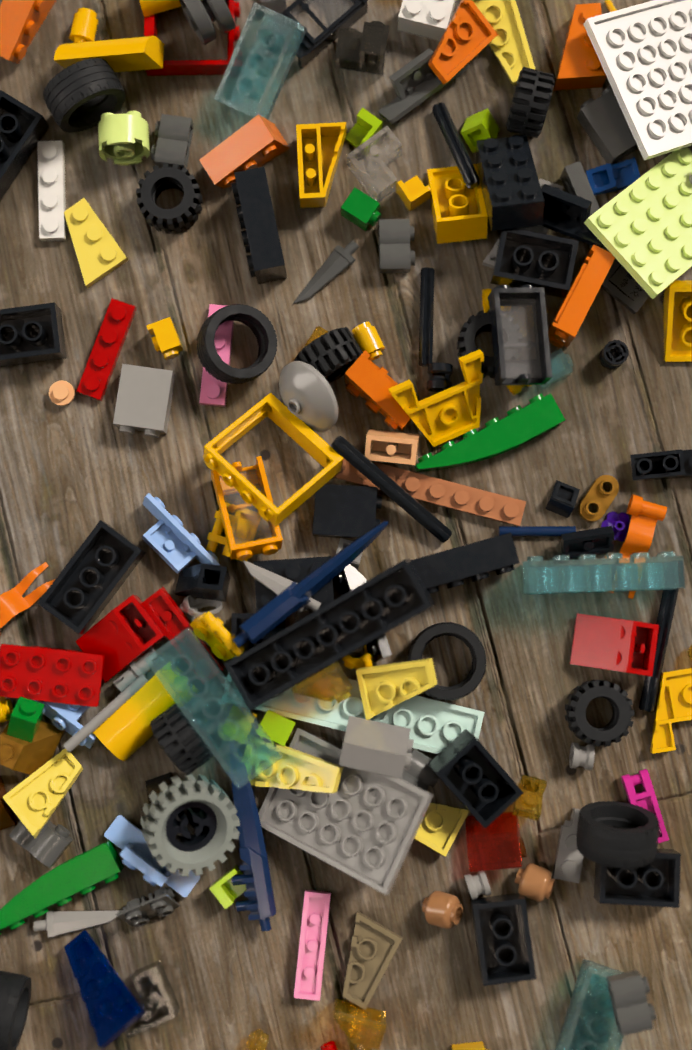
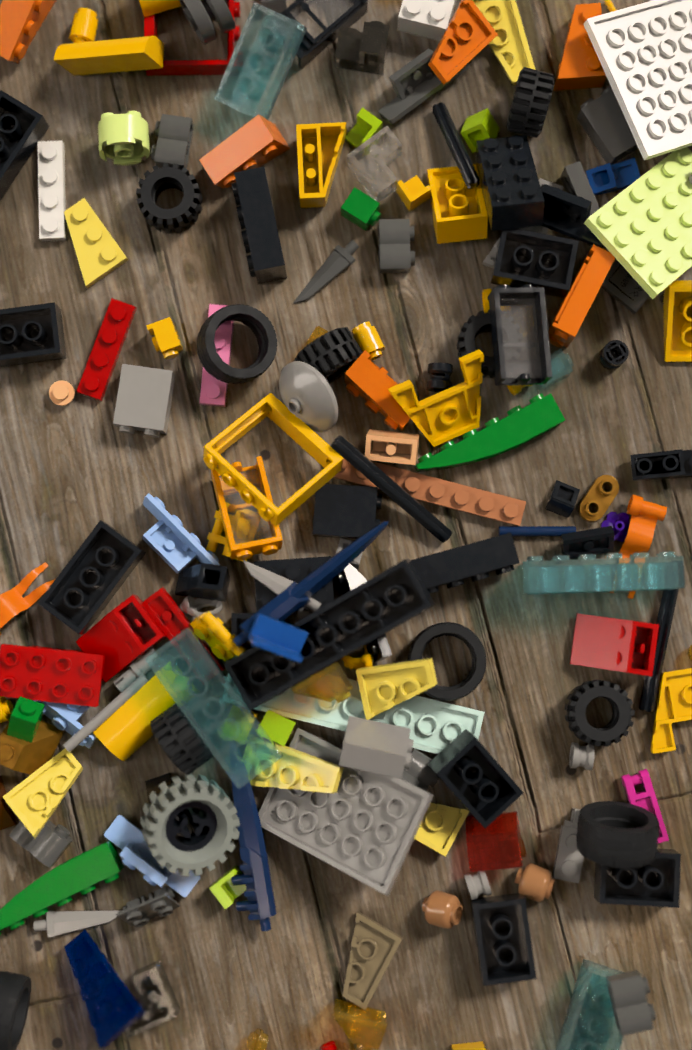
(83, 94): black tyre -> none
(277, 637): none -> blue panel
(312, 945): bright pink plate -> none
(426, 316): black axle -> none
(530, 802): clear yellow bracket -> none

